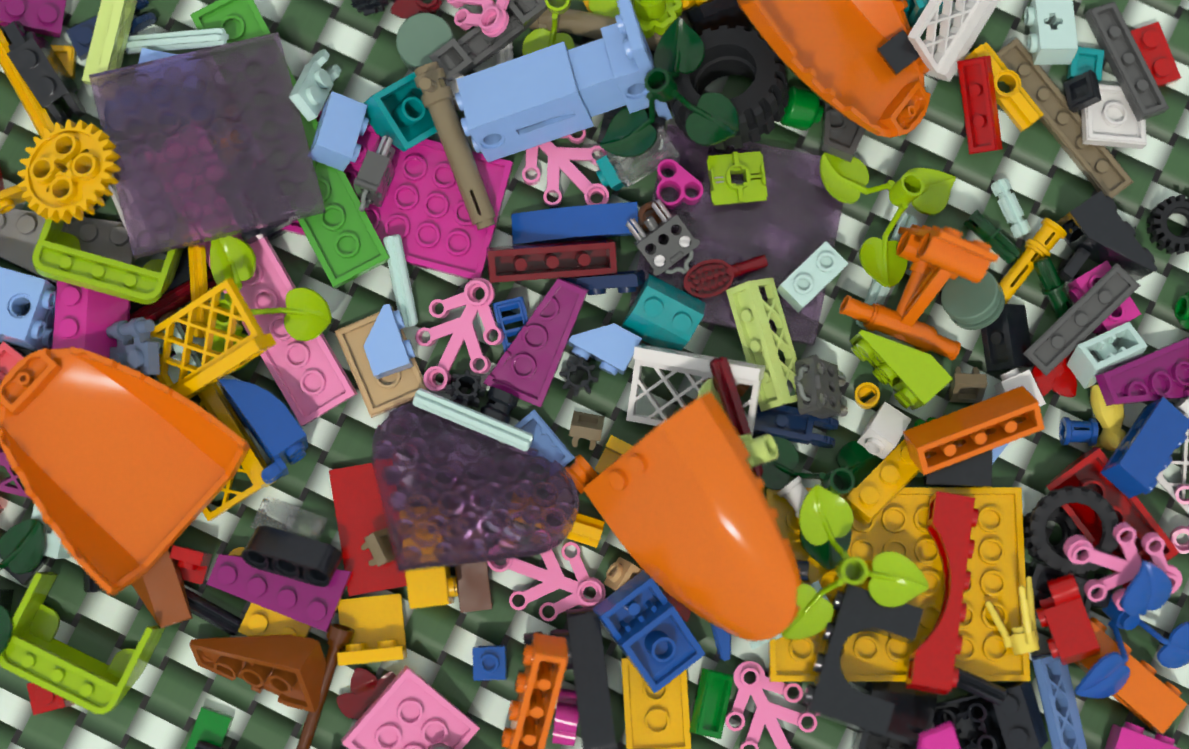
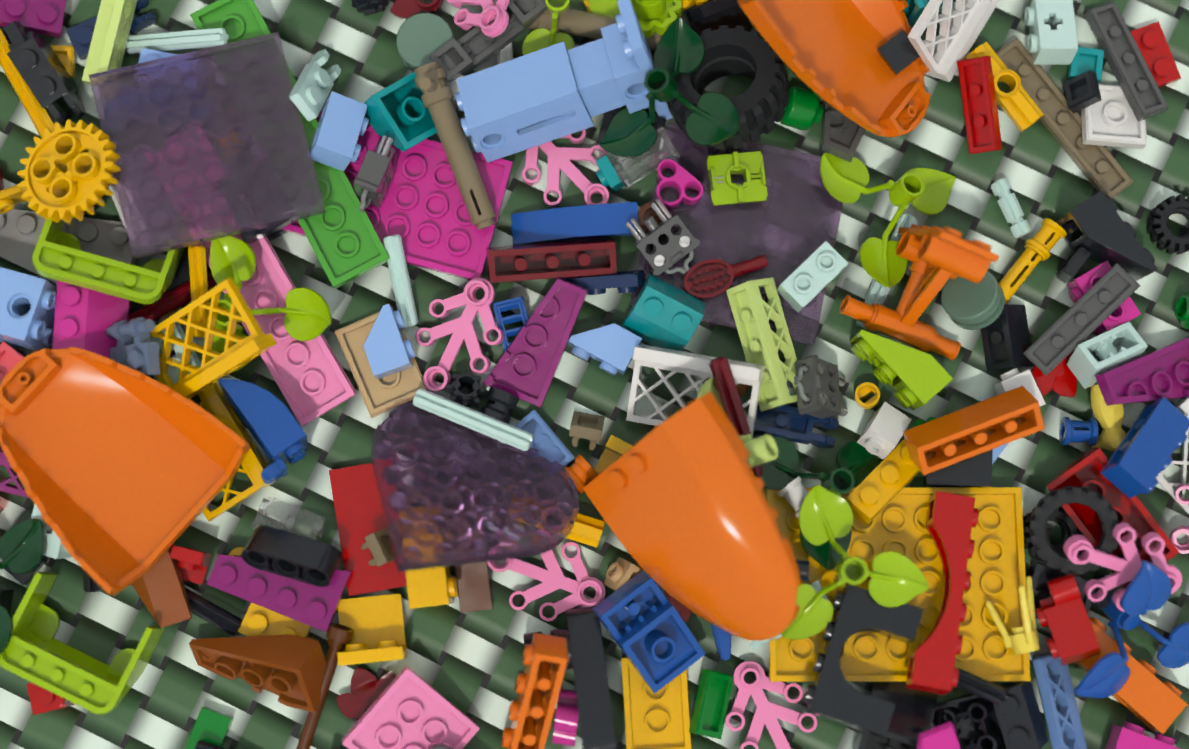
(490, 662): blue brick -> none
(584, 383): black gear -> none
(967, 387): dark tan tile -> none
(992, 236): dark green axle -> none
(1053, 286): dark green axle -> none

